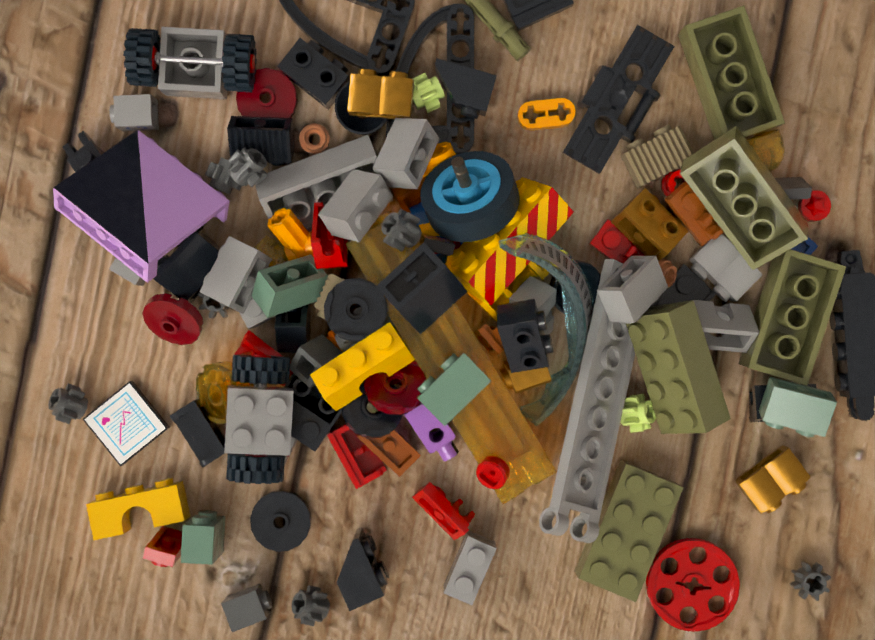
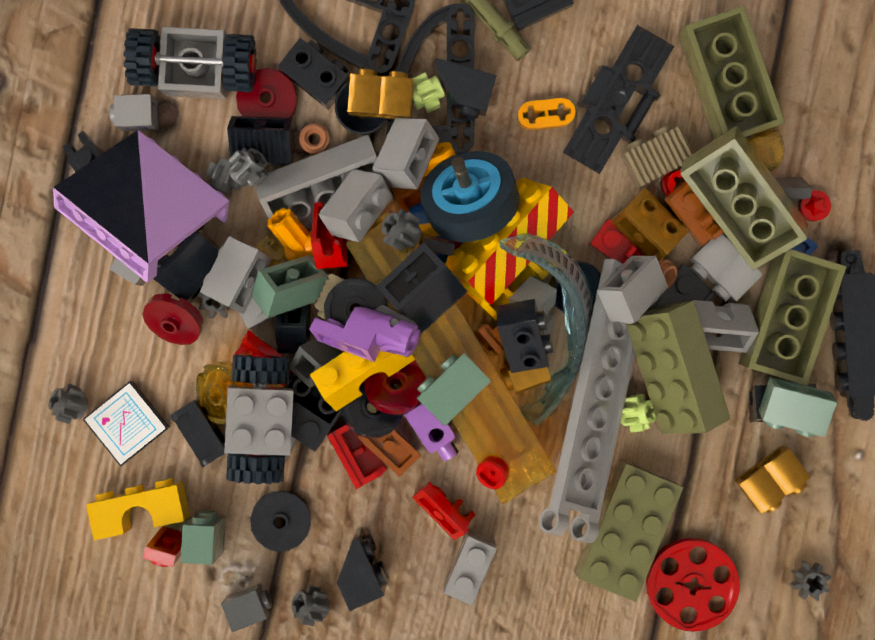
(369, 333): none -> medium lavender plate

